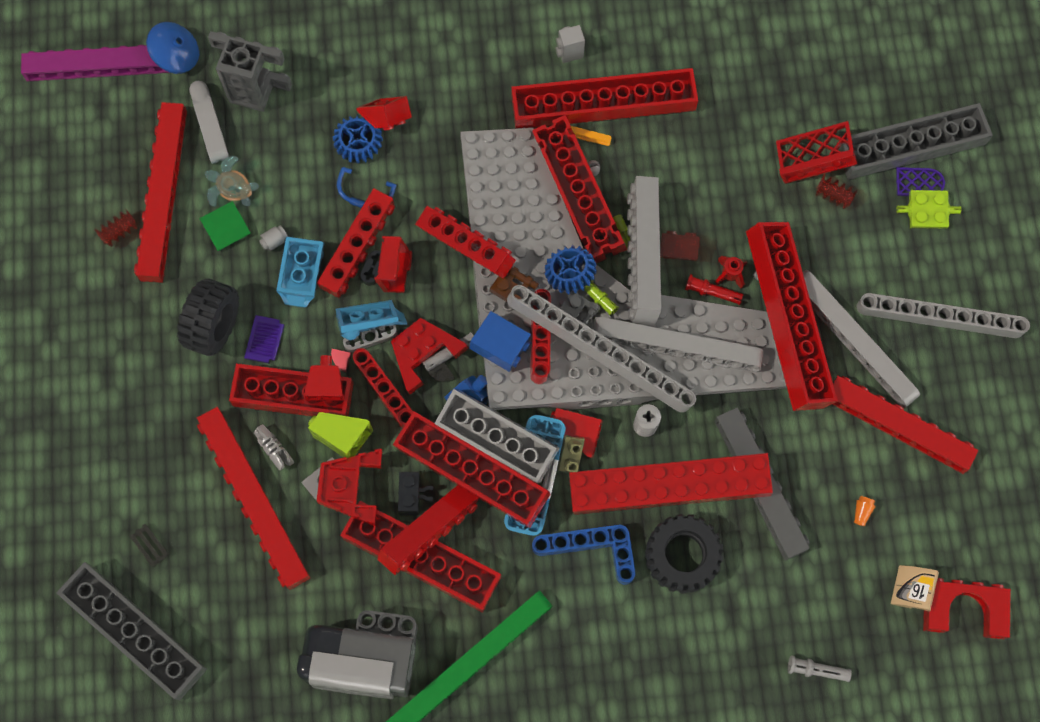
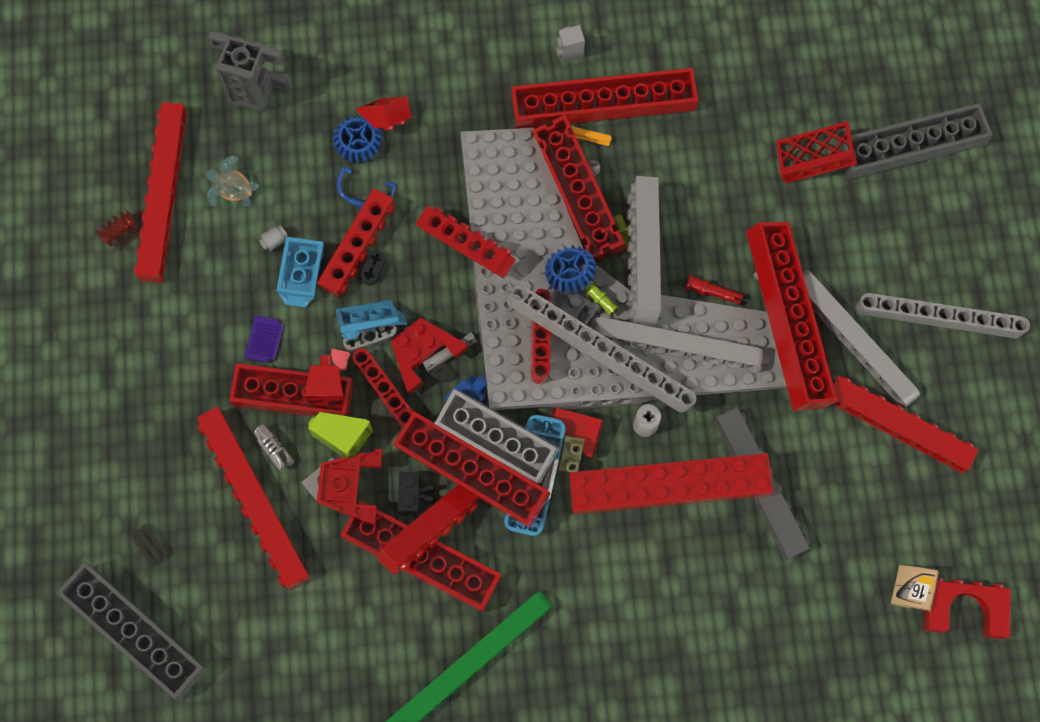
(88, 63): magenta brick -> none
(167, 52): blue dish -> none
(208, 122): light grey piece -> none
(208, 317): black tyre -> none
(225, 225): green slope -> none
(361, 660): piece -> none
(393, 264): red piece -> none
(500, 341): blue brick -> none
(503, 287): reddish brown plate -> none
(591, 543): blue beam -> none
(679, 246): clear red brick -> none
(691, 528): black tyre -> none
(732, 270): red brick -> none
(809, 665): light grey pin -> none
(835, 192): clear red piece -> none
(863, 511): orange cone -> none
(923, 170): dark purple window -> none
(928, 209): lime plate -> none

